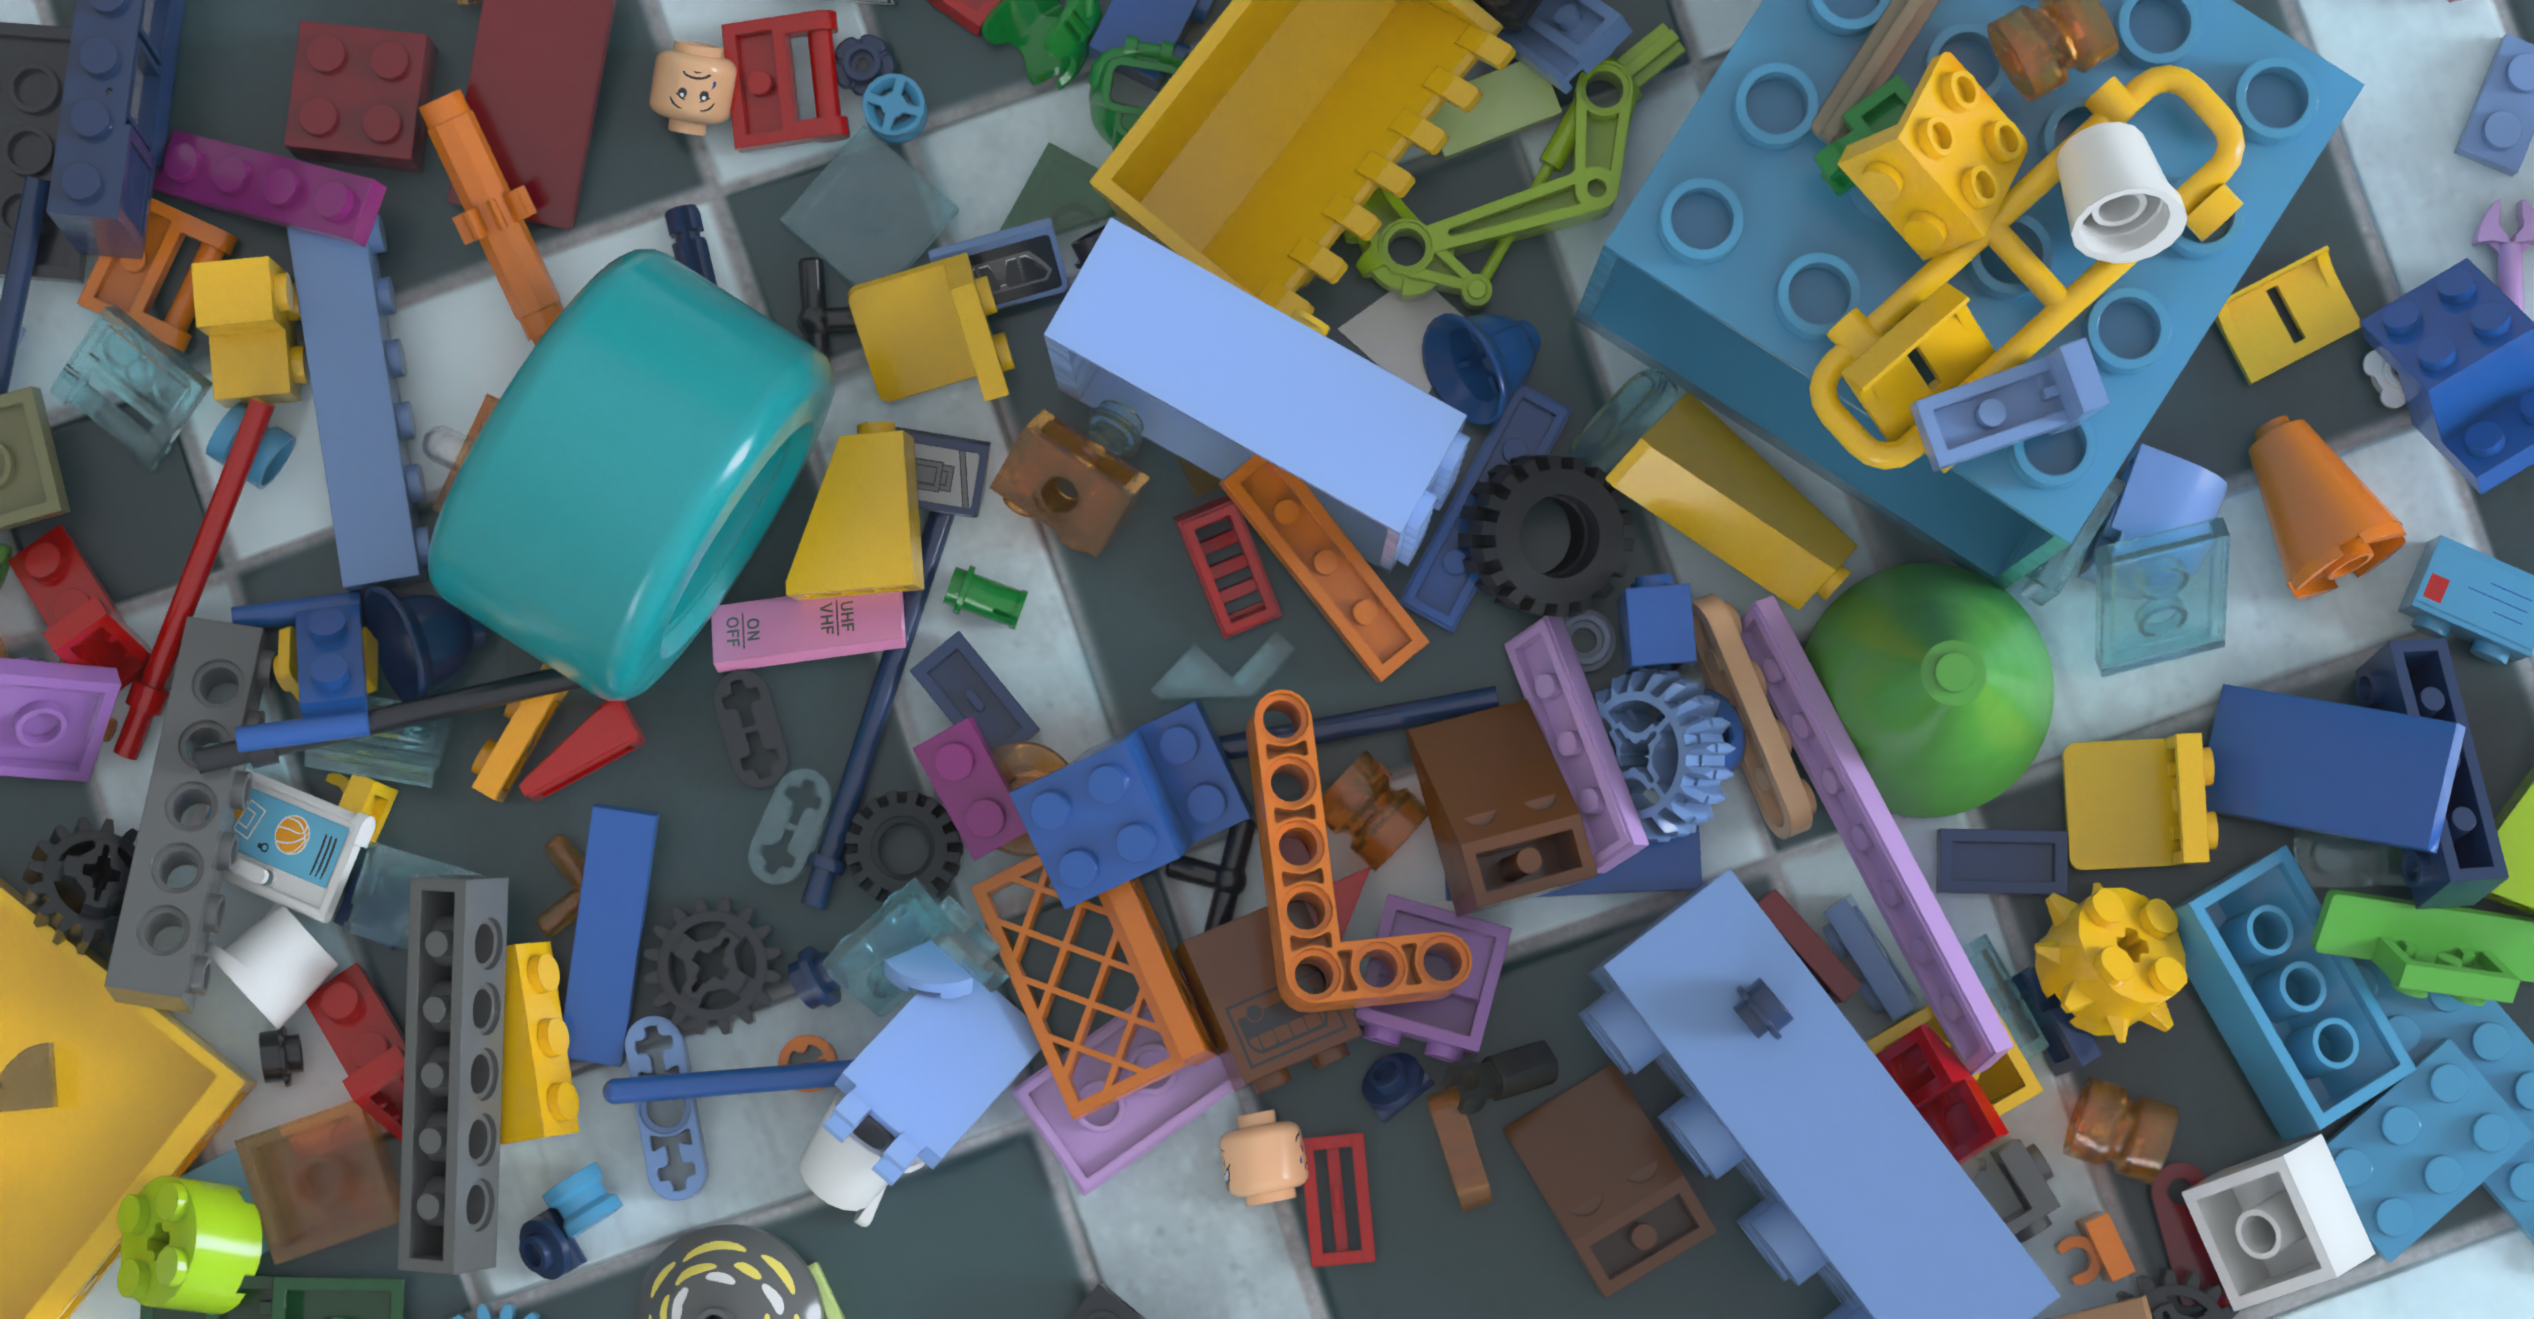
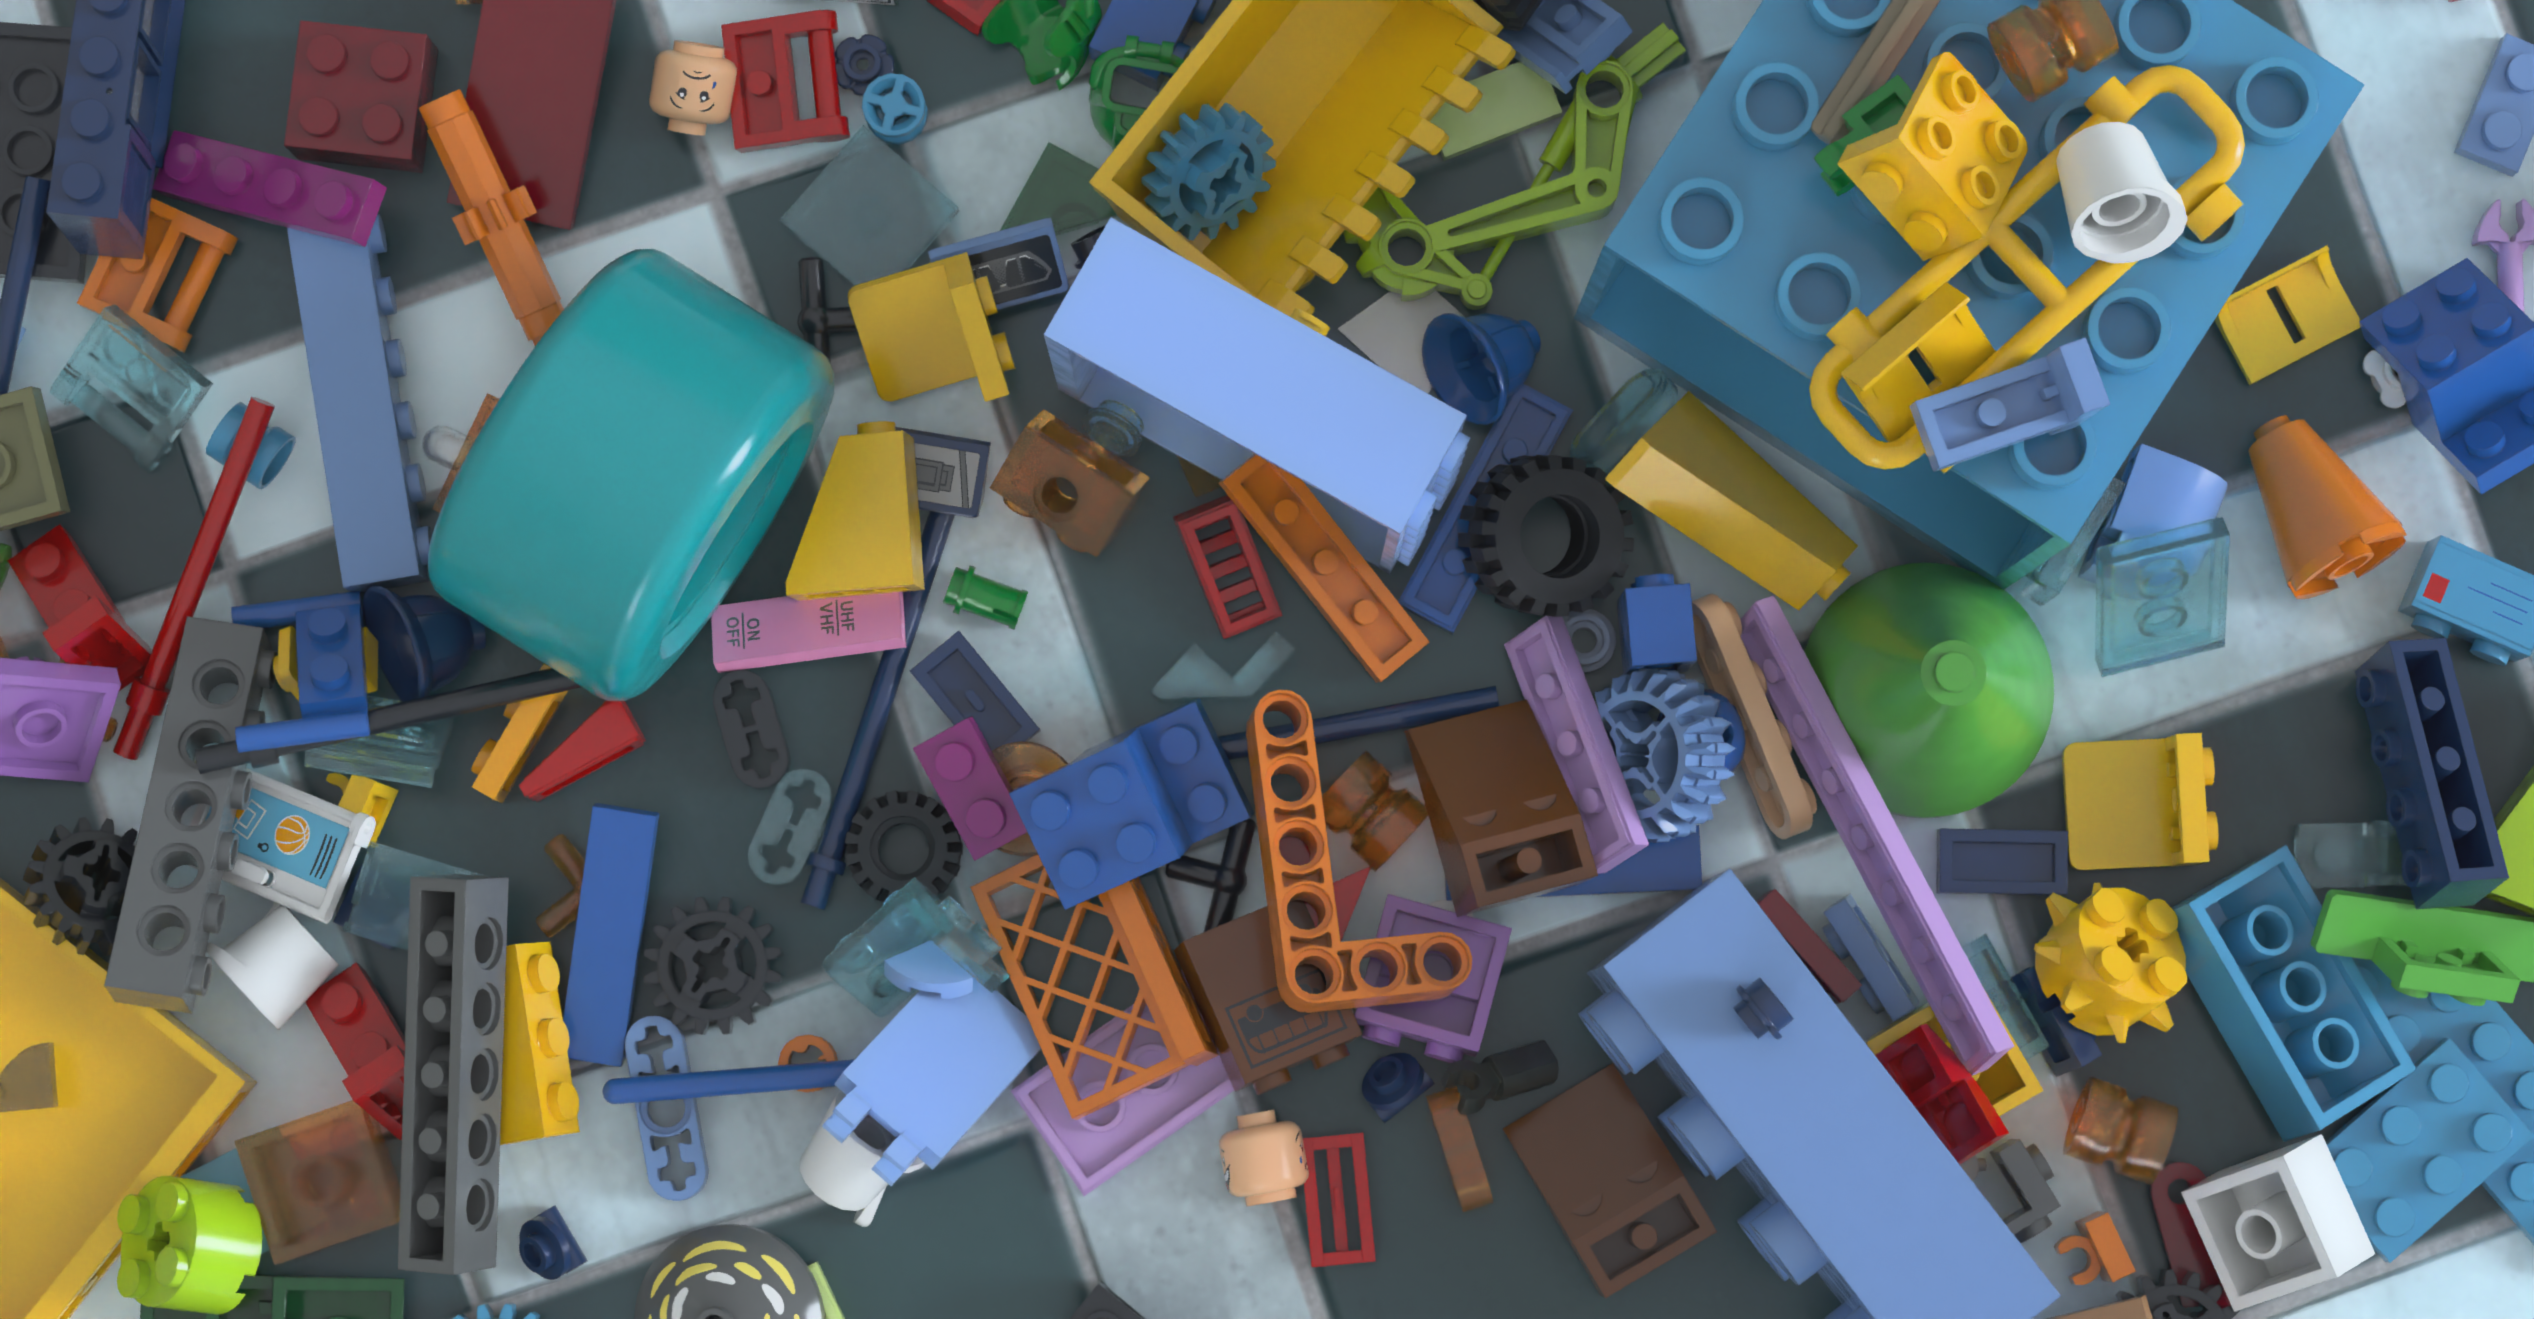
(251, 328): yellow brick -> none
(280, 1055): black plate -> none
(582, 1200): dark azure wheel -> none
(690, 249): dark blue axle -> none
(812, 981): dark blue plate -> none
(1208, 171): none -> dark azure gear
(2333, 767): blue tile -> none

